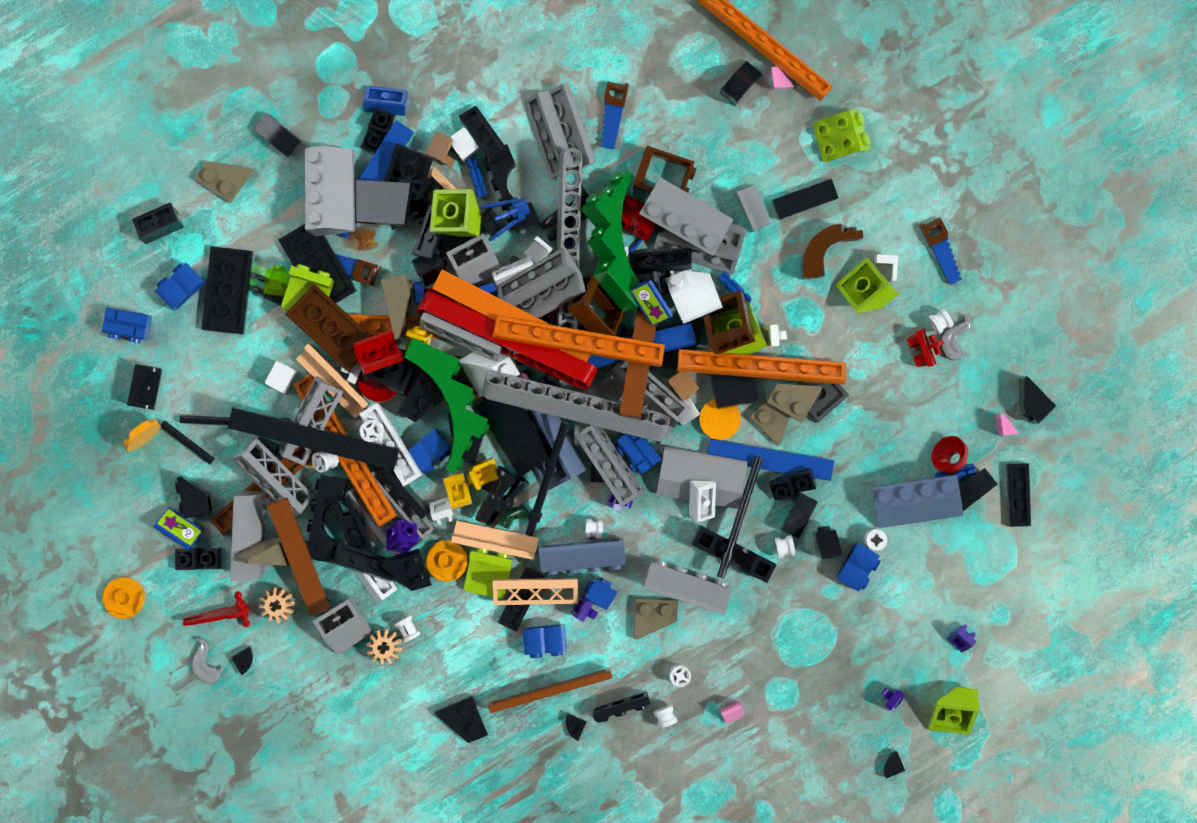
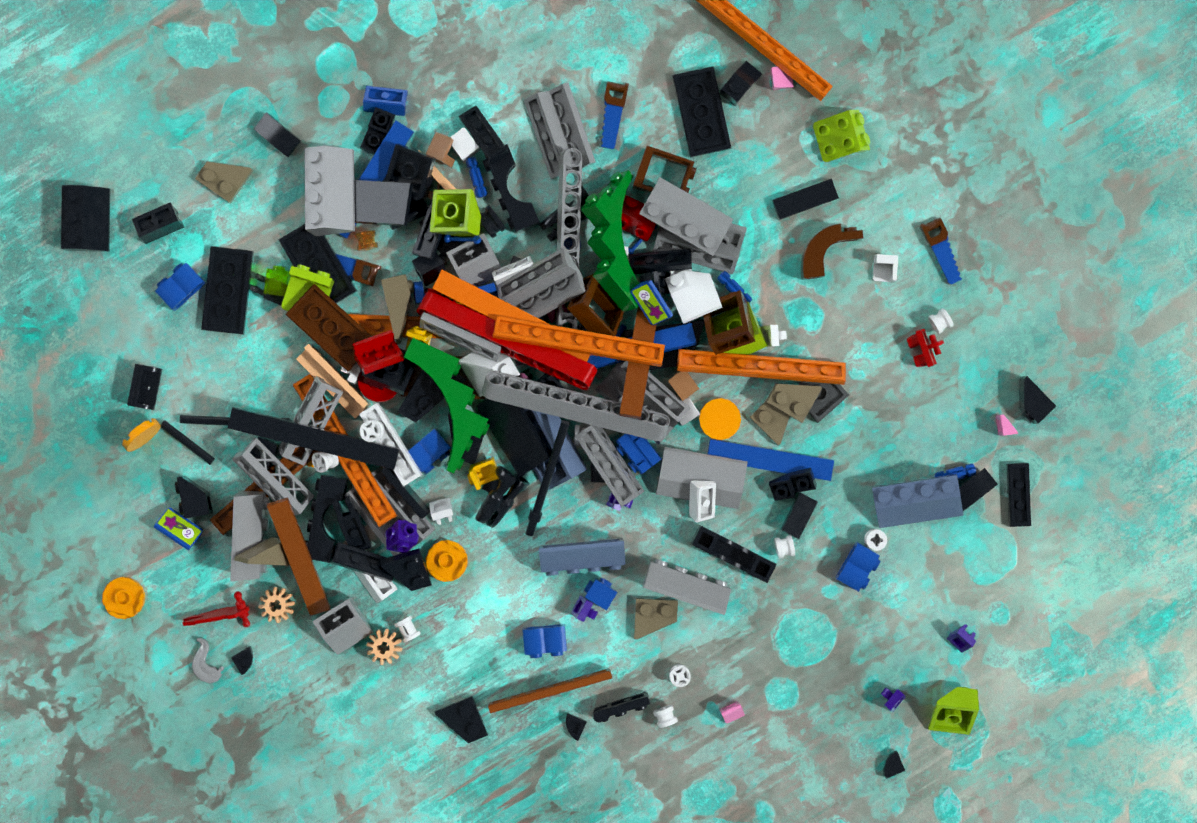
(85, 218): none -> black slope
(127, 324): blue brick -> none
(197, 558): black slope -> none
(281, 377): white panel -> none
(457, 490): yellow bracket -> none
(476, 239): none -> blue hinge
(483, 569): lime bracket -> none
(495, 540): light nougat fence -> none
(514, 513): clear green arm -> none
(514, 614): black tile -> none
(518, 209): blue plant -> none
(538, 250): white panel -> none
(542, 583): light nougat fence -> none
(594, 529): white wheel -> none
(701, 112): none -> black tile
(727, 556): black bar -> none
(733, 390): black tile -> none
(752, 208): light grey panel -> none
(826, 543): black slope -> none
(866, 287): lime slope -> none
(944, 451): red piece -> none
(950, 348): light grey piece -> none

